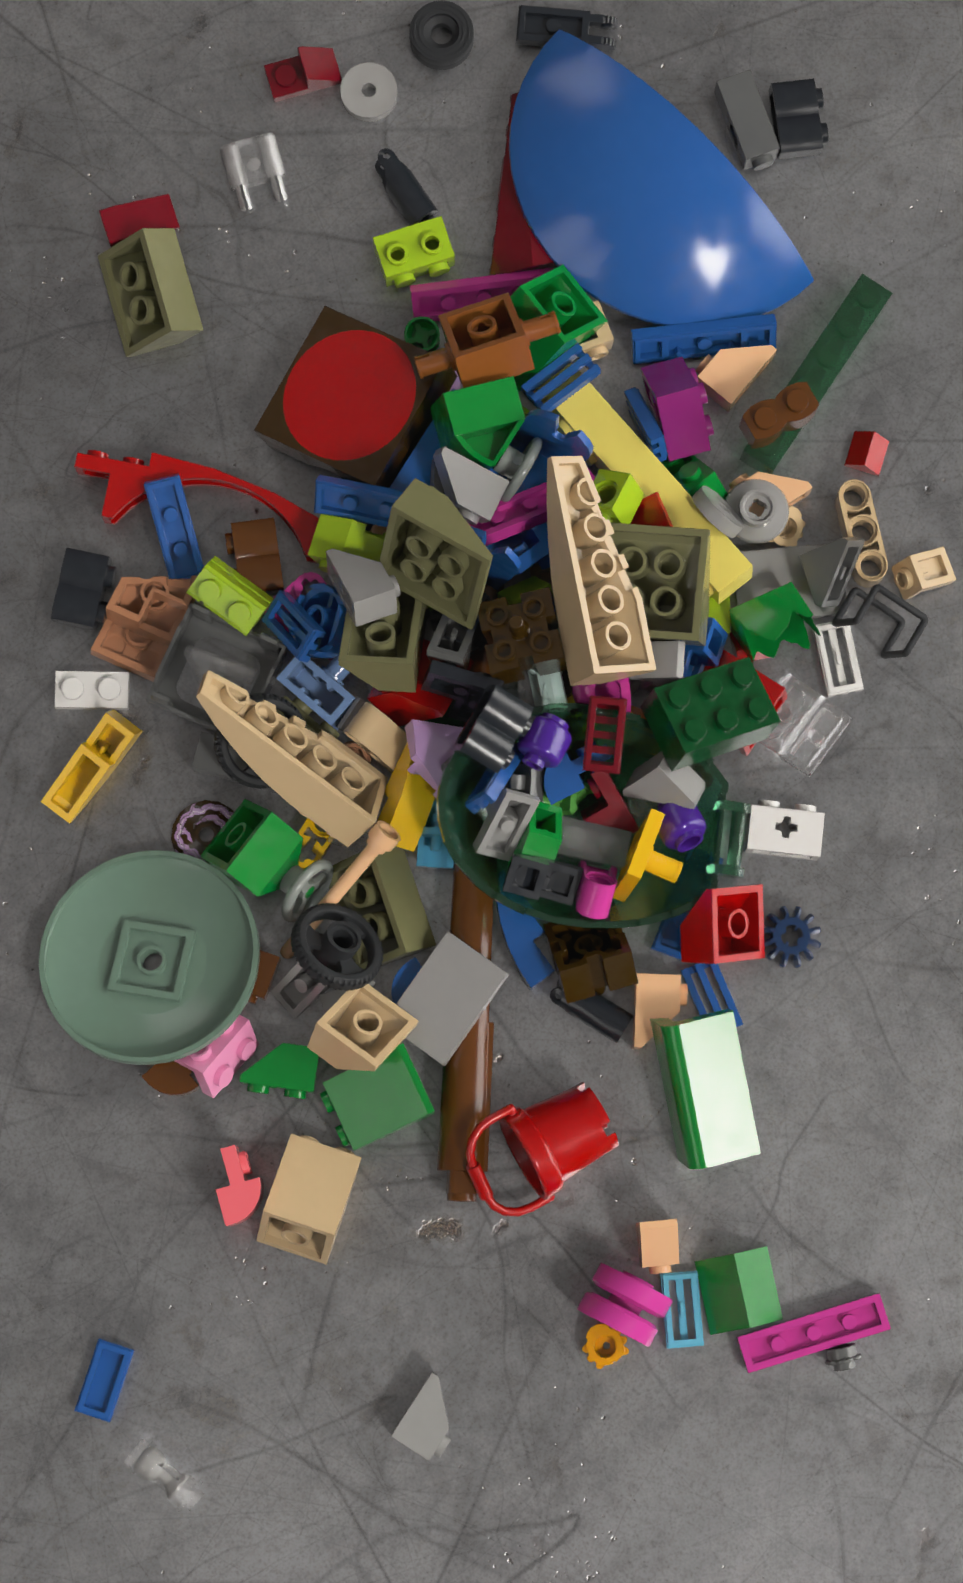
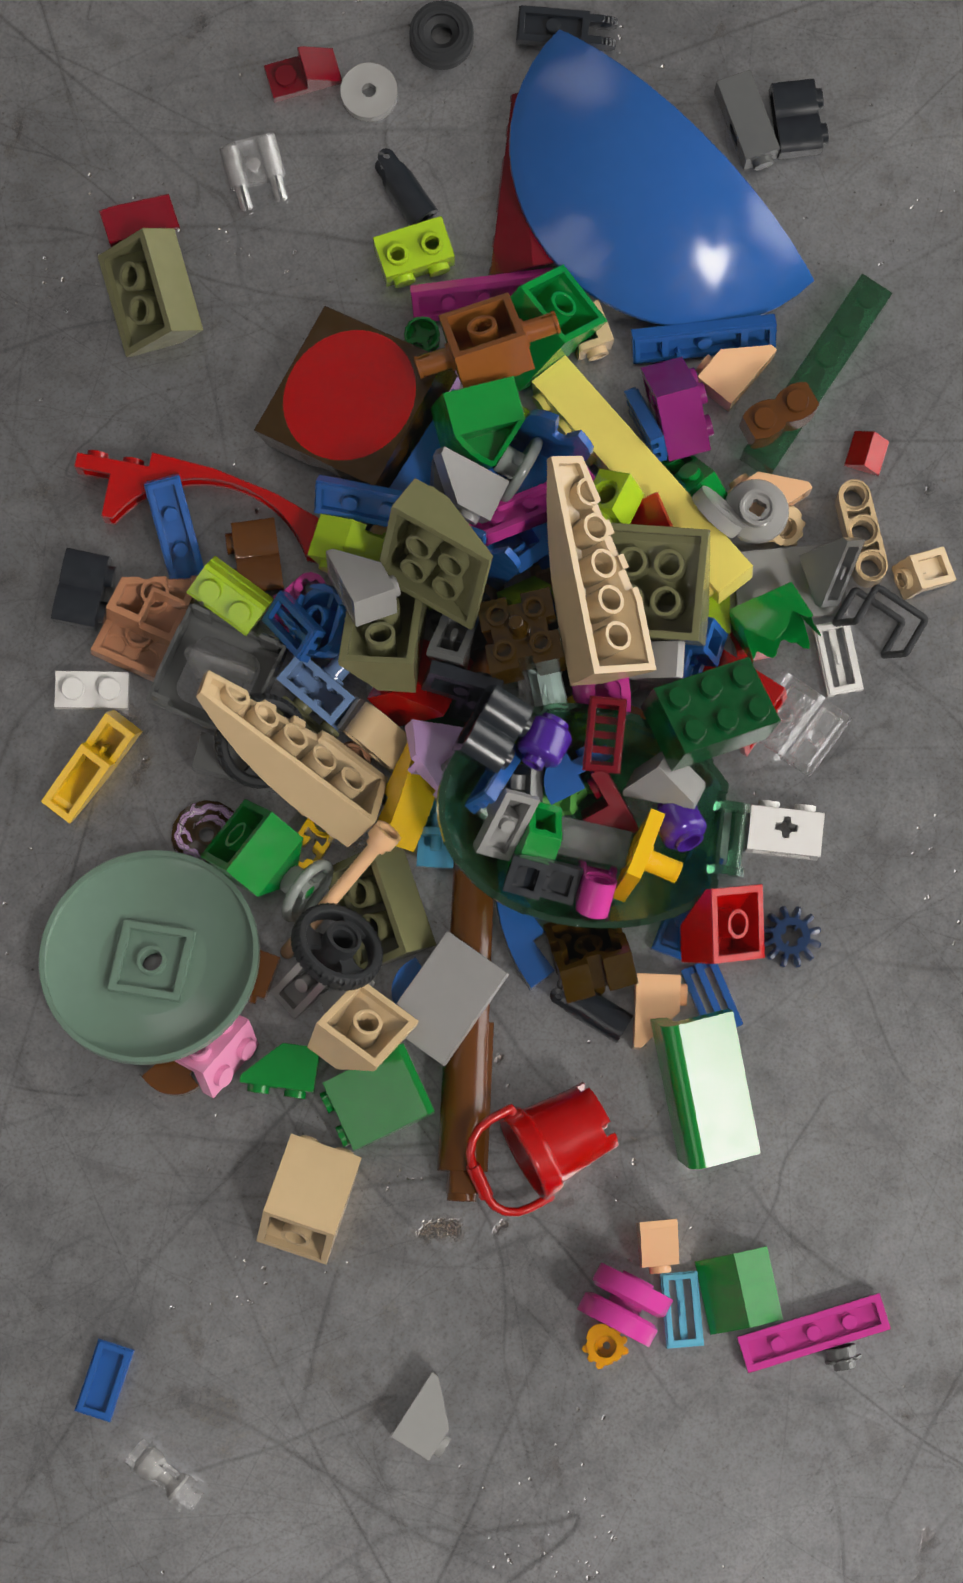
(242, 1196): coral brick -> none
(536, 381): blue tile -> none

